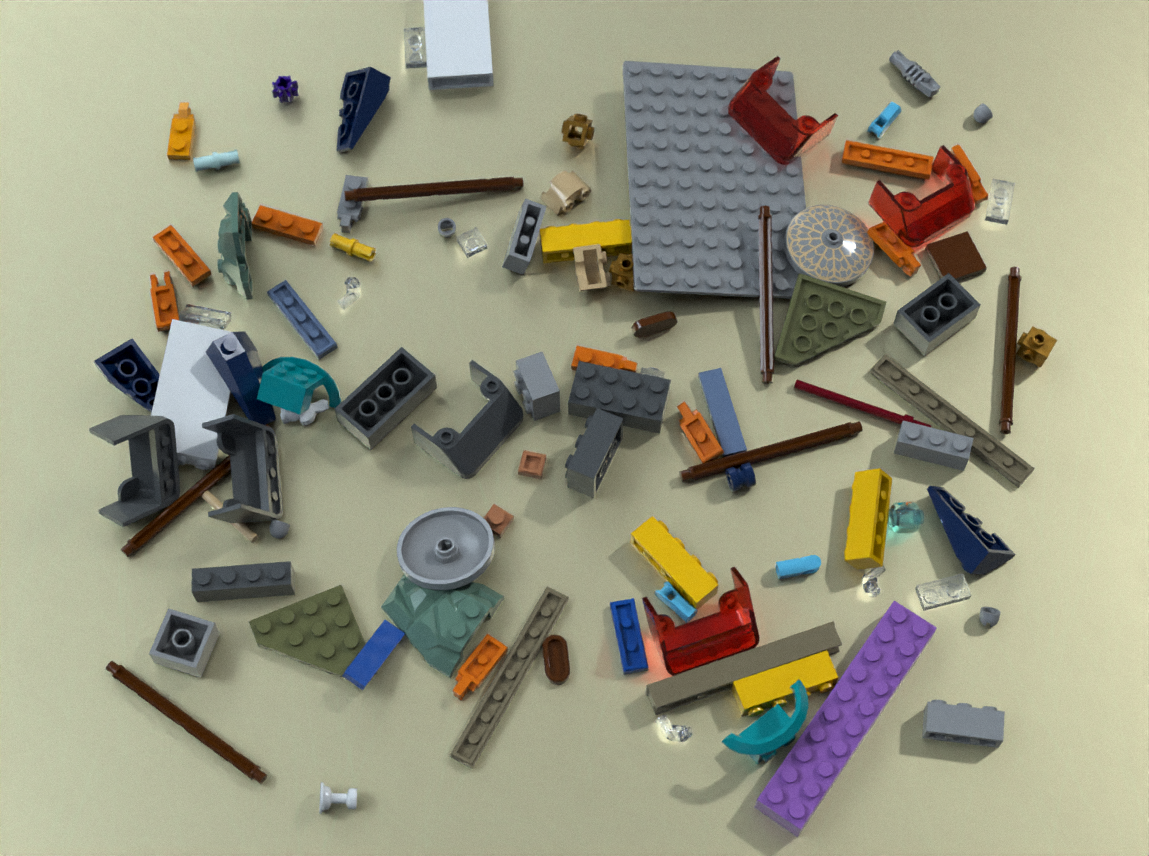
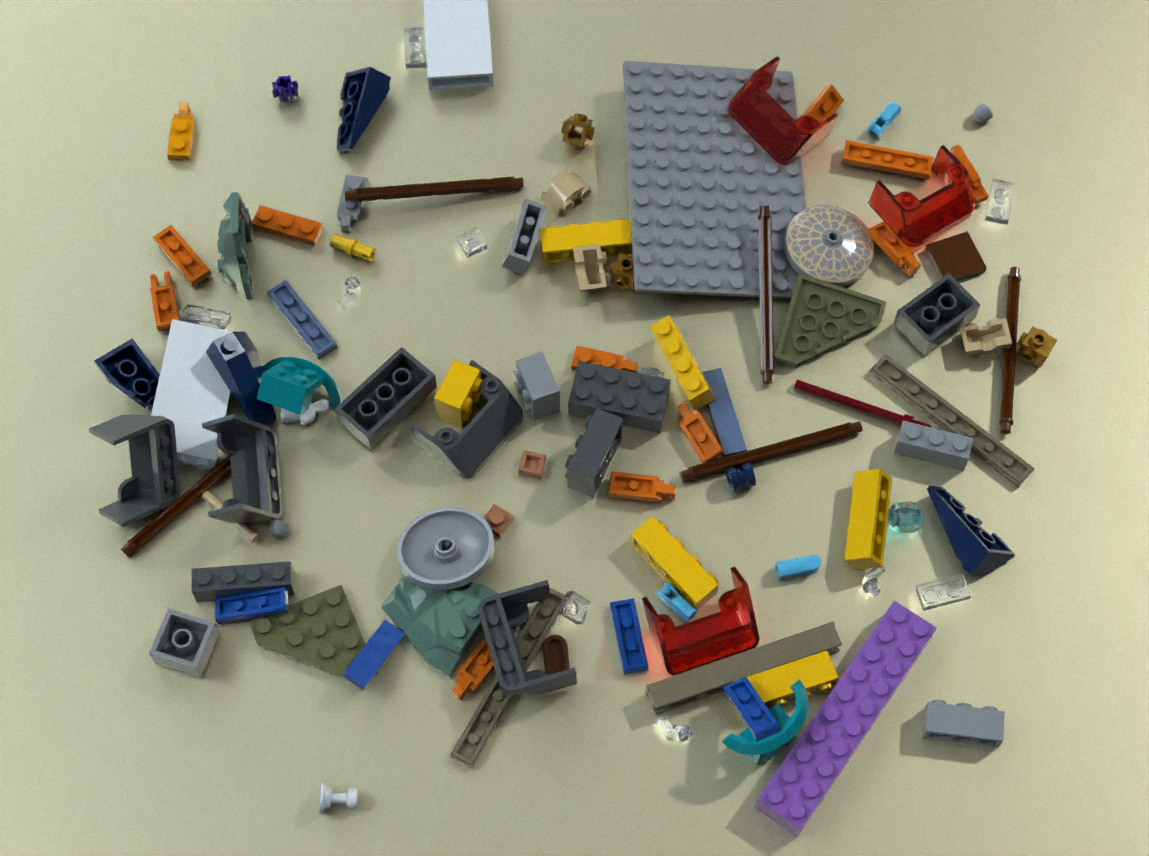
(188, 723): reddish brown piece -> none
(216, 160): light aqua pin -> none
(251, 605): none -> blue tile
(446, 223): light grey hinge -> none
(458, 394): none -> yellow brick
(498, 618): none -> dark grey windscreen
(575, 607): none -> clear plate
(639, 487): none -> orange hinge
(654, 324): reddish brown tile -> none
(682, 362): none -> yellow brick
(751, 709): none -> blue tile
(825, 104): none -> orange plate
(915, 74): light grey hinge -> none
(987, 339): none -> tan cylinder
(989, 615): light grey hinge -> none

